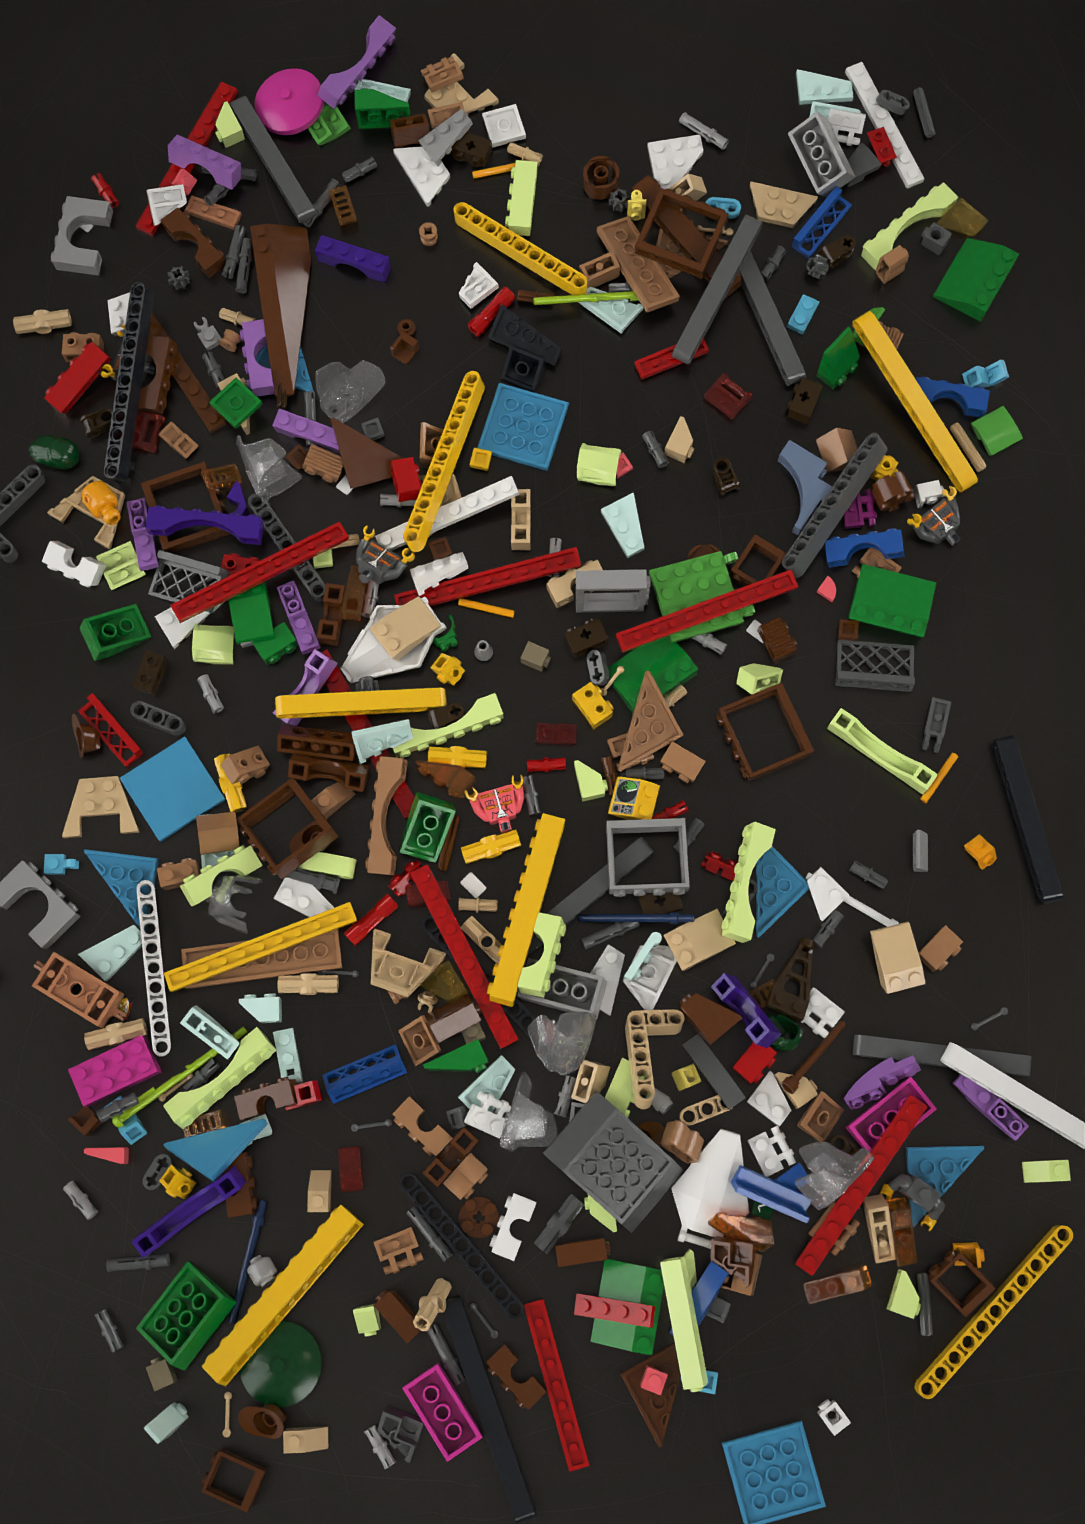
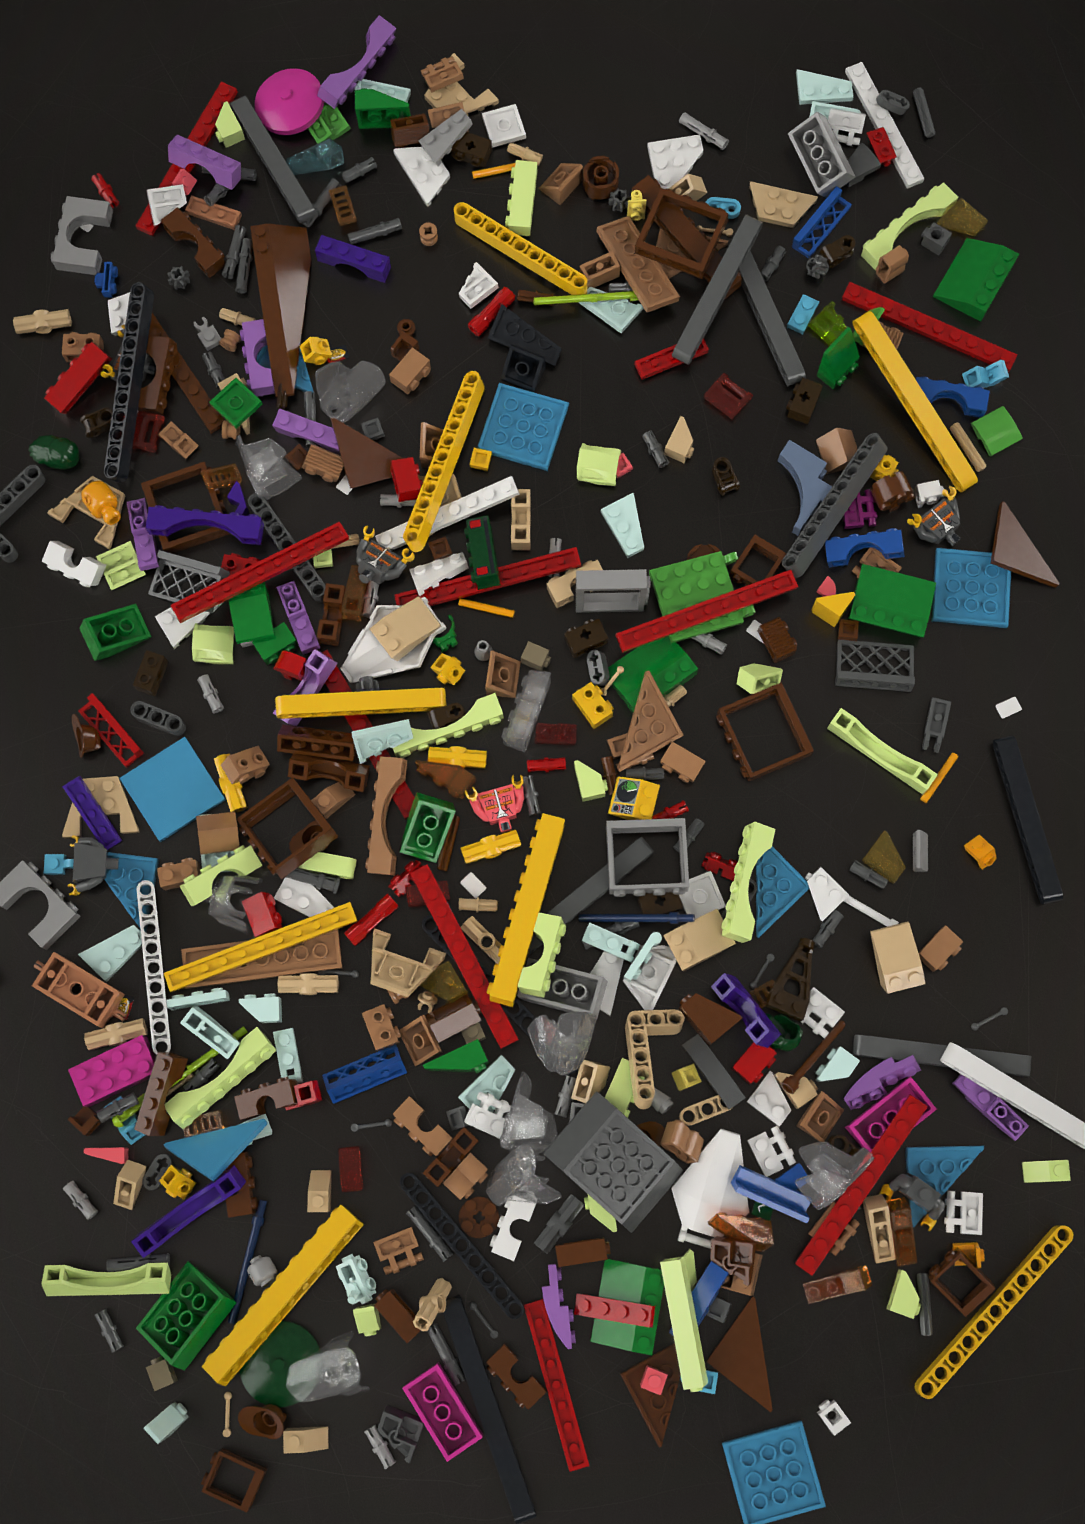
(70, 1281): none -> yellowish green arch
(90, 864): none -> dark grey torso
(92, 813): none -> dark purple tile
(107, 279): none -> blue piece
(129, 1184): none -> tan slope
(165, 1072): none -> reddish brown arch
(197, 998): none -> light aqua plate
(229, 431): none -> medium nougat wheel
(262, 913): none -> brick
(290, 665): none -> red brick
(313, 1376): none -> clear piece
(315, 350): none -> yellow brick
(317, 158): none -> clear light blue slope
(338, 353): none -> sticker
(356, 1279): none -> light aqua brick
(374, 231): none -> dark grey pin
(381, 1027): none -> medium nougat brick
(410, 371): none -> medium nougat brick
(482, 552): none -> dark green brick
(502, 675): none -> medium nougat slope
(516, 1178): none -> clear piece
(527, 710): none -> clear slope
(558, 1314): none -> medium lavender slope
(562, 181): none -> medium nougat slope
(610, 942): none -> light aqua plate
(702, 896): none -> white plate
(741, 1356): none -> reddish brown tile
(828, 324): none -> clear neon green slope
(832, 607): none -> yellow slope
(839, 1065): none -> light aqua slope
(885, 858): none -> clear yellow wing
(928, 326): none -> red plate
(970, 589): none -> dark azure tile
(970, 1212): none -> white plate
(1008, 707): none -> white sticker
(1016, 551): none -> tile

